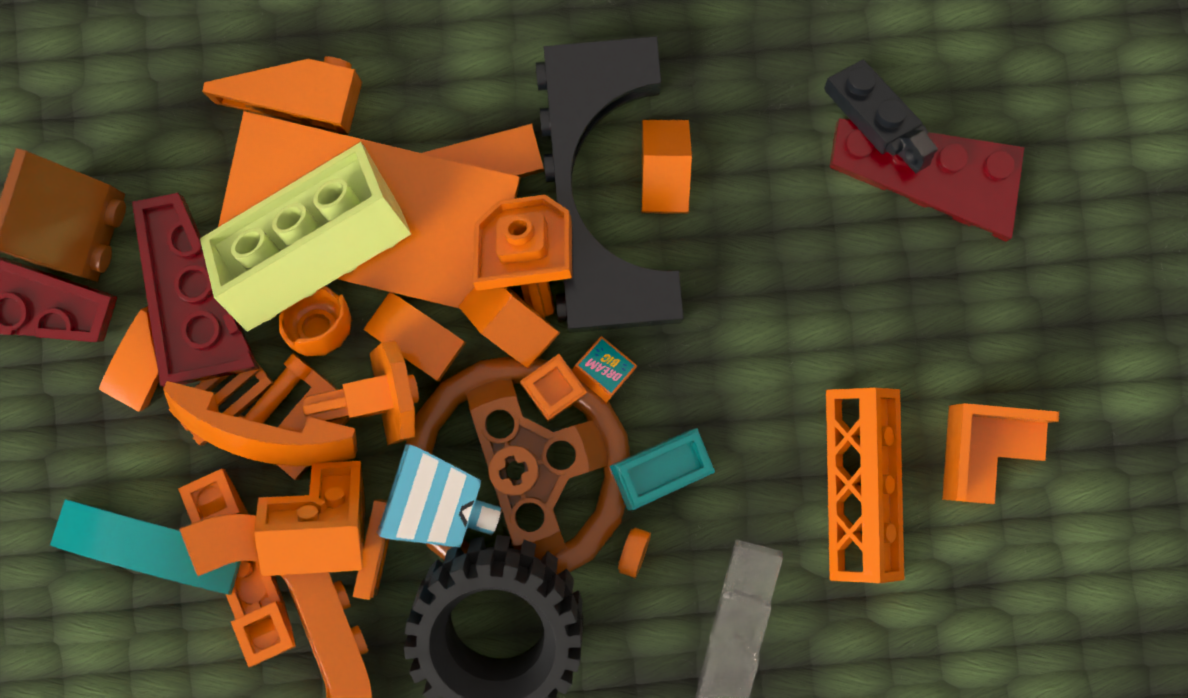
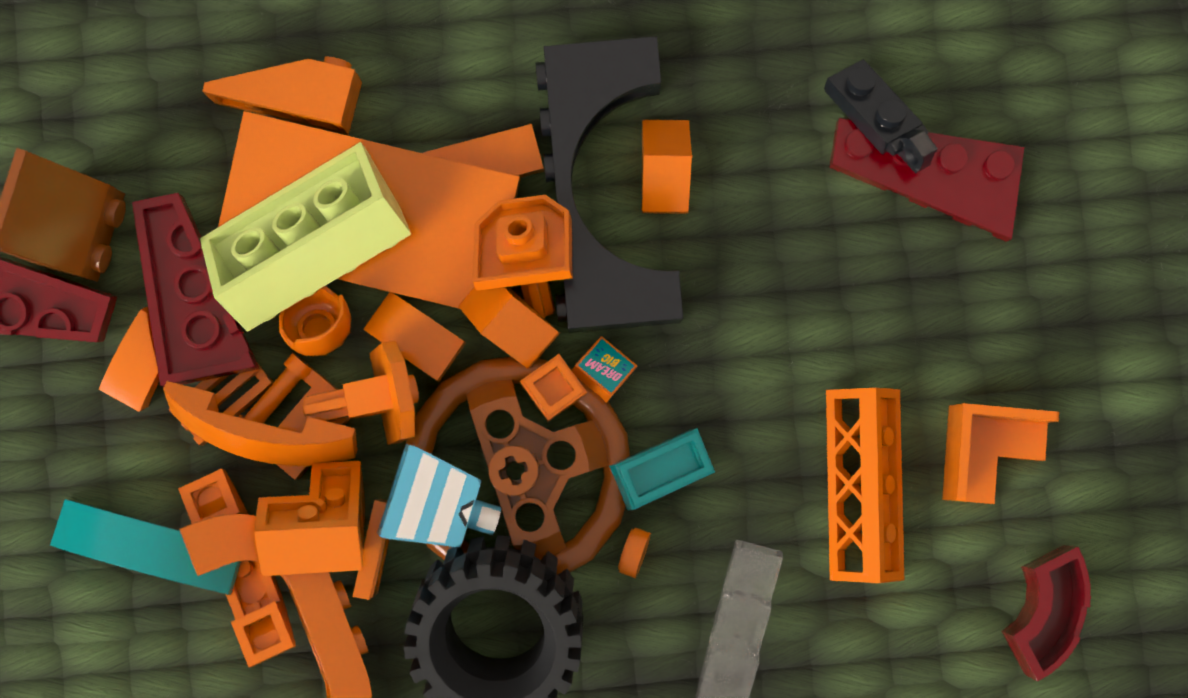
(1052, 611): none -> dark red brick

